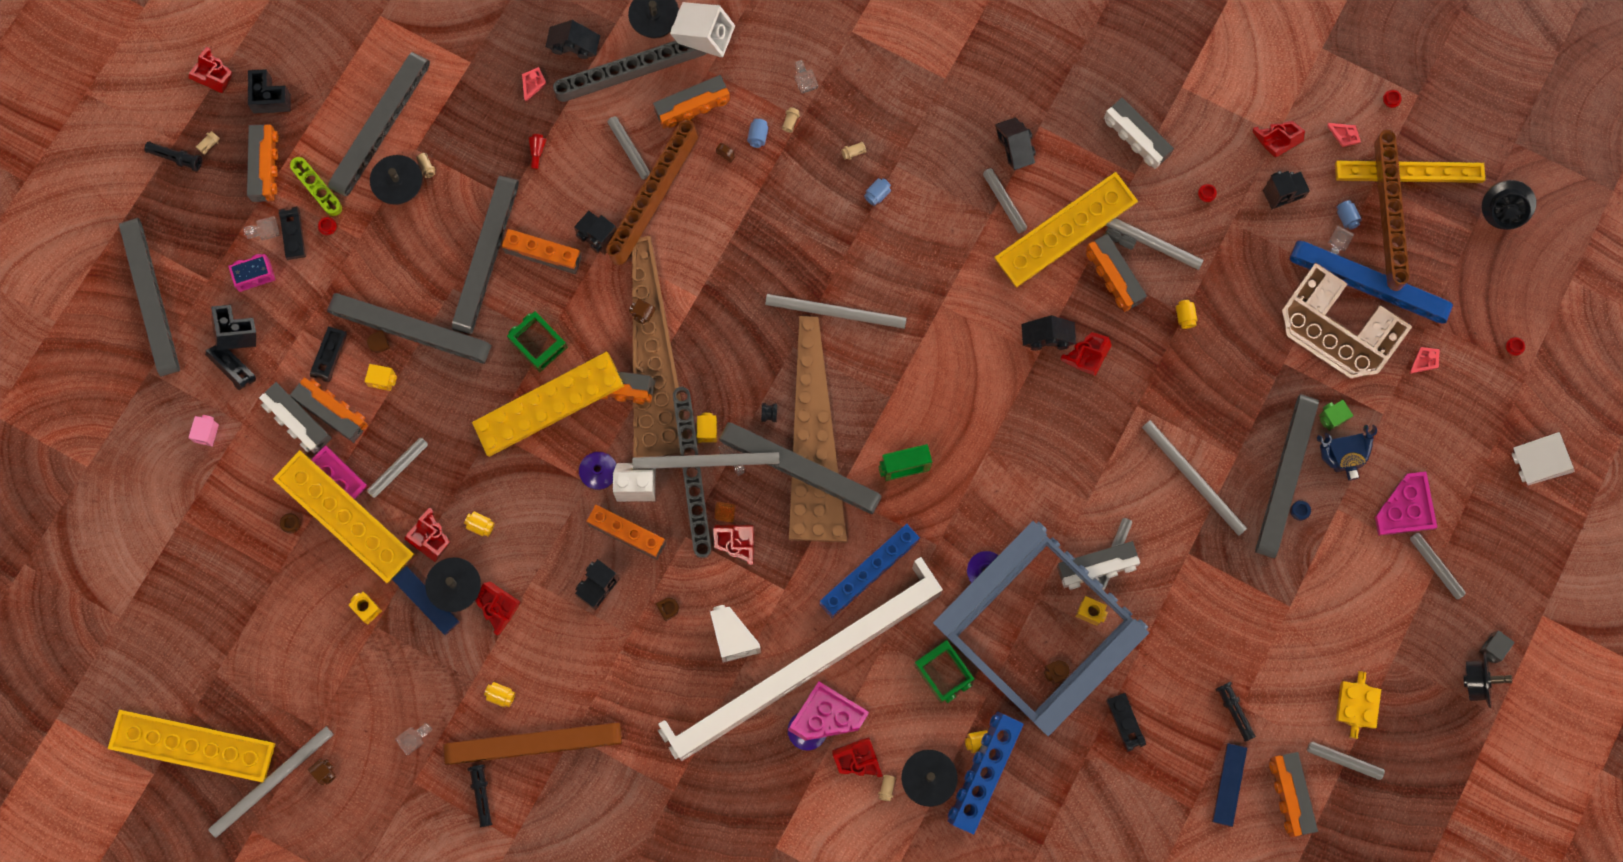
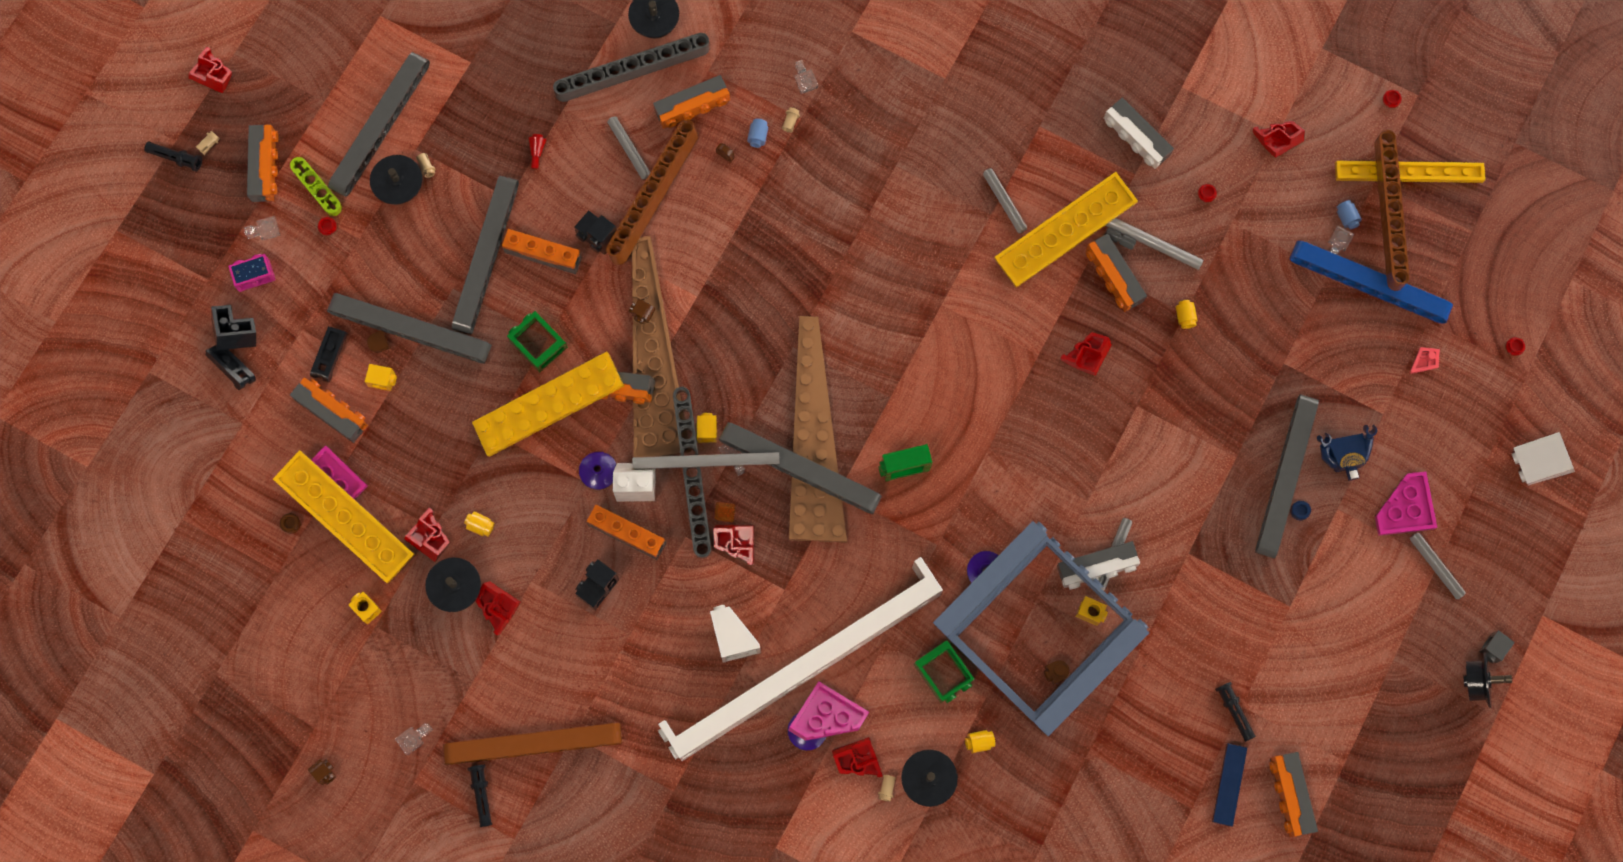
(149, 297): dark grey beam -> none
(191, 746): yellow plate -> none
(203, 430): bright pink brick -> none
(264, 96): black brick -> none
(270, 782): light grey piece -> none
(292, 233): black plate -> none
(295, 418): piece -> none
(397, 467): light grey axle -> none
(416, 591): dark blue tile -> none
(499, 694): yellow brick -> none
(532, 82): coral piece -> none
(574, 38): black brick -> none
(668, 608): reddish brown tile -> none
(703, 28): white slope -> none
(769, 412): black wheel -> none
(835, 311): light grey piece -> none
(854, 150): tan pin -> none
(869, 571): blue brick -> none
(877, 191): medium blue brick -> none
(987, 783): blue brick -> none
(1017, 143): black brick -> none
(1048, 332): black brick -> none
(1125, 721): black plate -> none
(1196, 480): light grey piece -> none
(1285, 188): black brick -> none
(1331, 341): medium nougat slope -> none
(1335, 415): bright green brick -> none
(1345, 134): coral piece -> none
(1345, 760): light grey axle -> none
(1358, 705): yellow plate -> none
(1508, 204): black piece -> none

